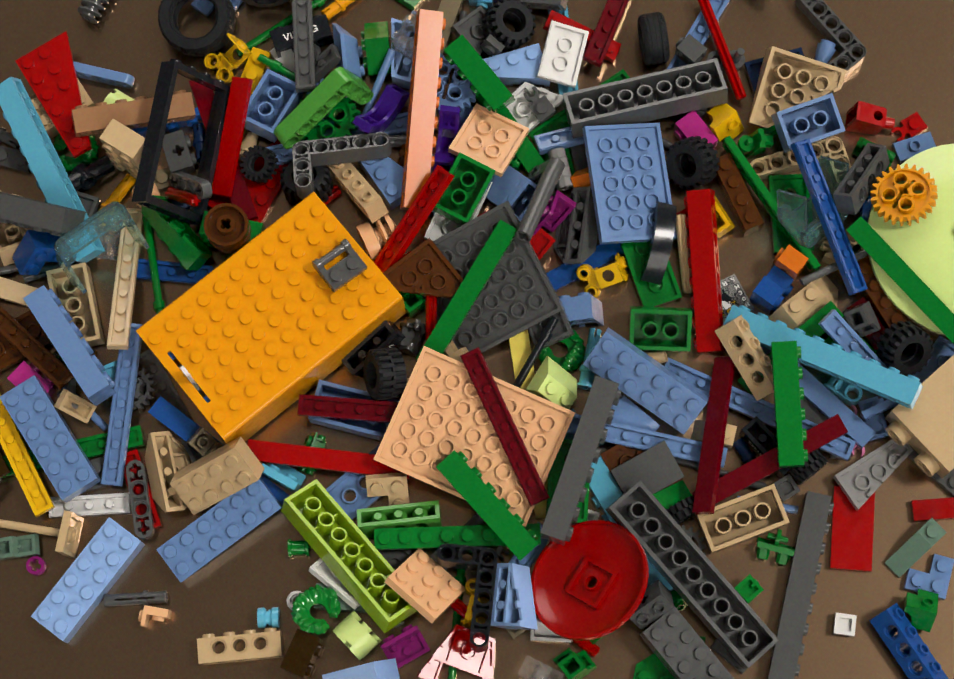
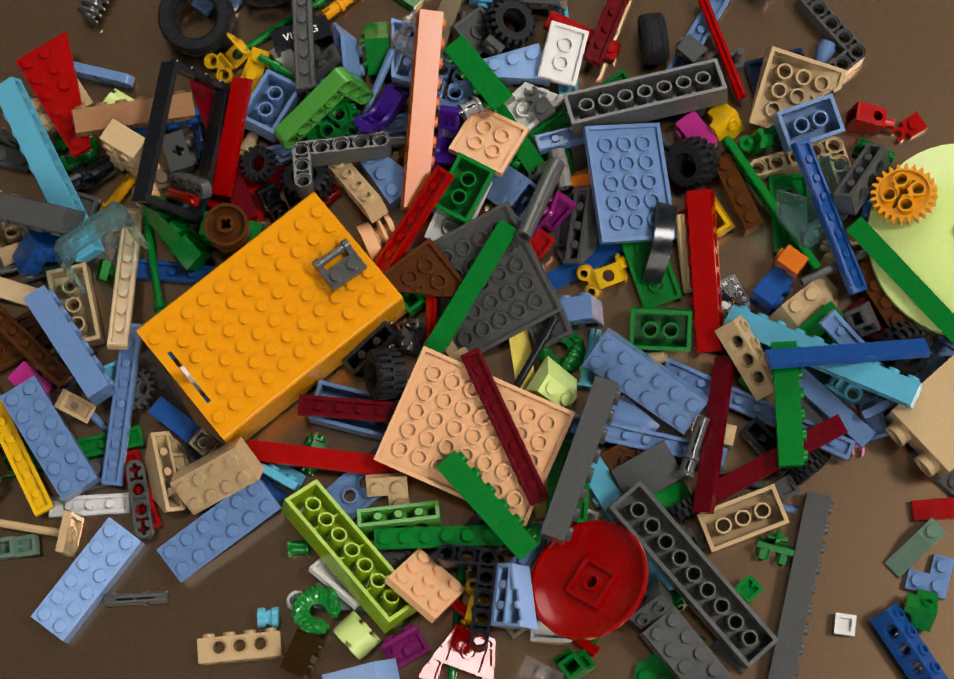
(40, 561): magenta bush -> none
(104, 270): none -> green tile
(157, 614): light nougat bracket -> none
(271, 201): none -> black slope
(470, 108): none -> light grey bush
(689, 457): none -> dark grey pin
(744, 451): dark blue pin -> none
(847, 353): none -> blue tile
(851, 533): red tile -> none
(869, 473): light grey wing -> none
(909, 147): medium blue plate -> none

